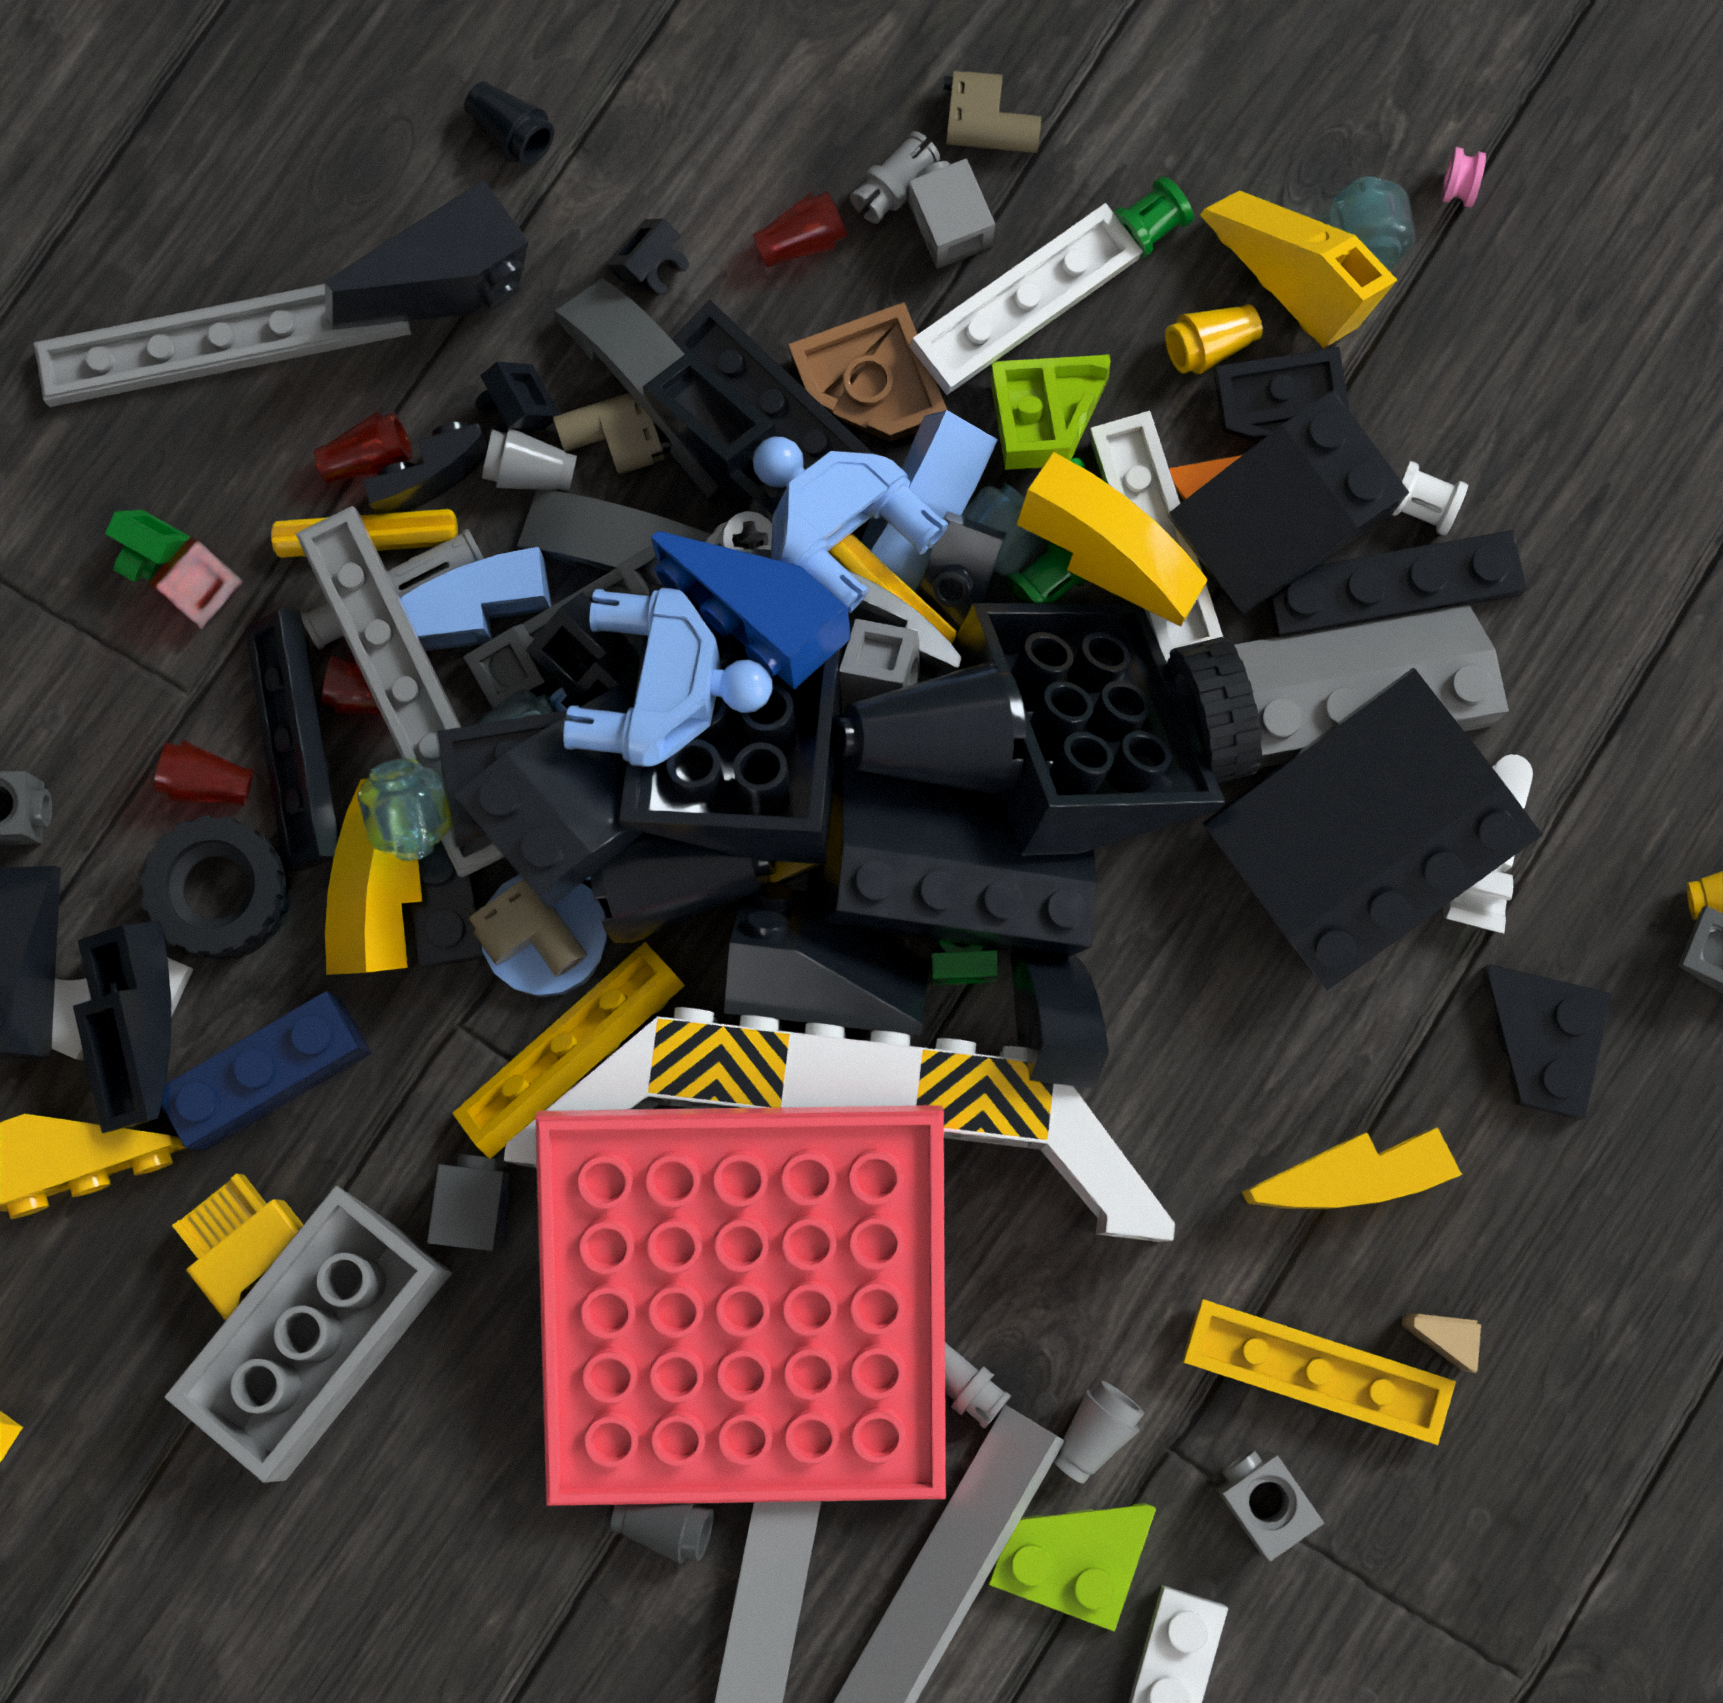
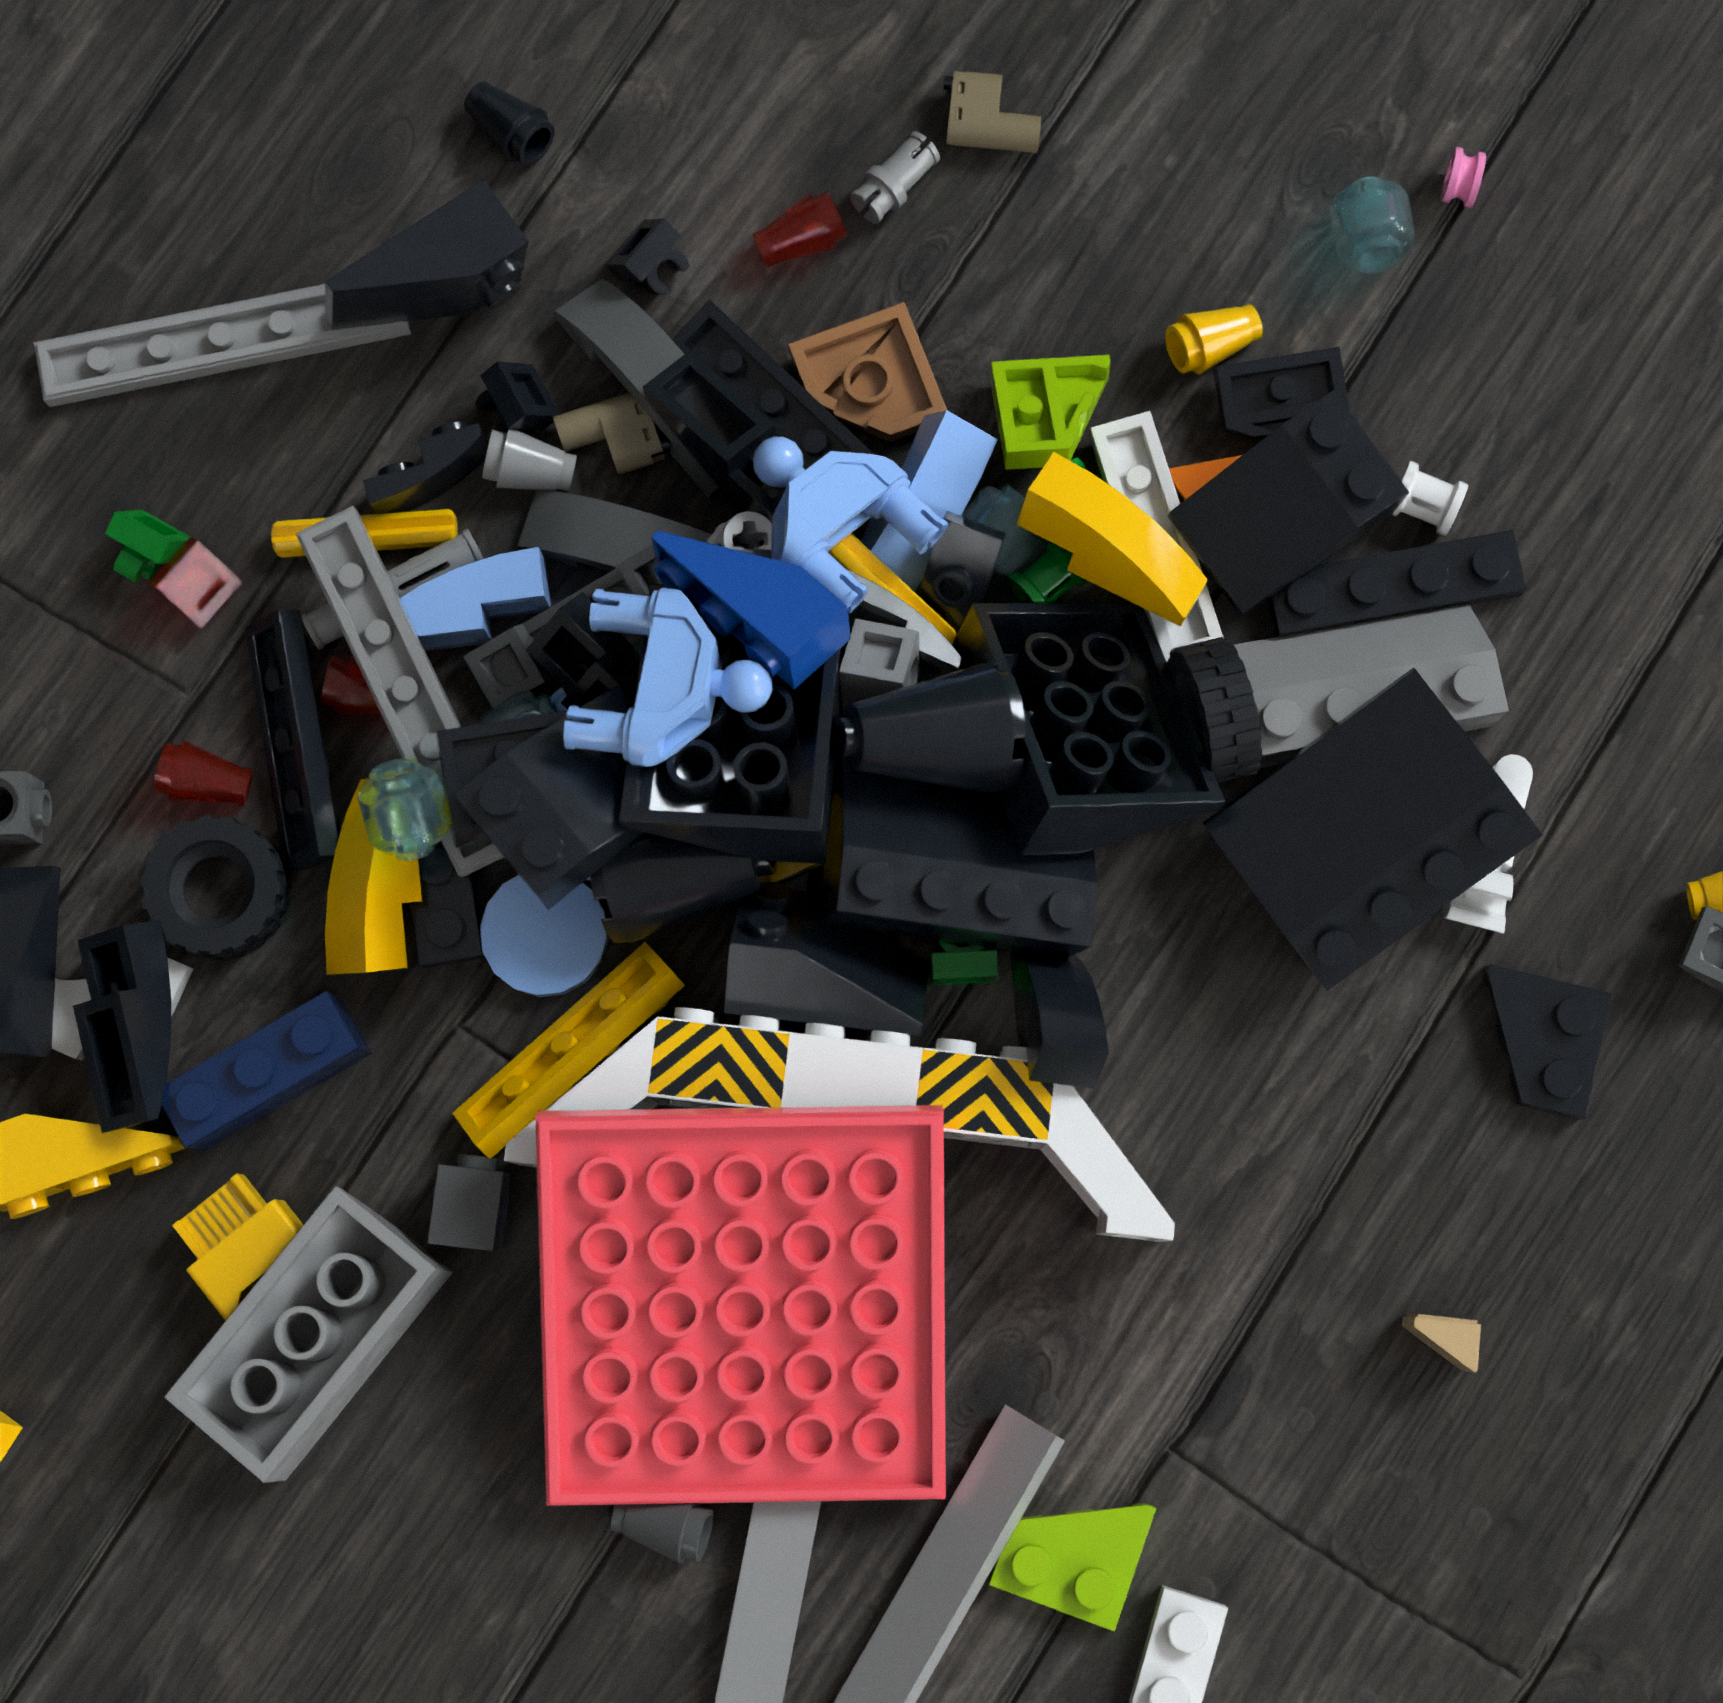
(364, 448): clear red cone -> none
(521, 919): dark tan piece -> none
(951, 212): light grey brick -> none
(972, 1388): light grey pin -> none
(1025, 299): white plate -> none
(1098, 1431): light grey cone -> none
(1156, 214): green bush -> none
(1292, 1520): light grey brick -> none
(1308, 265): yellow slope -> none
(1318, 1371): yellow plate -> none
(1359, 1175): yellow slope -> none

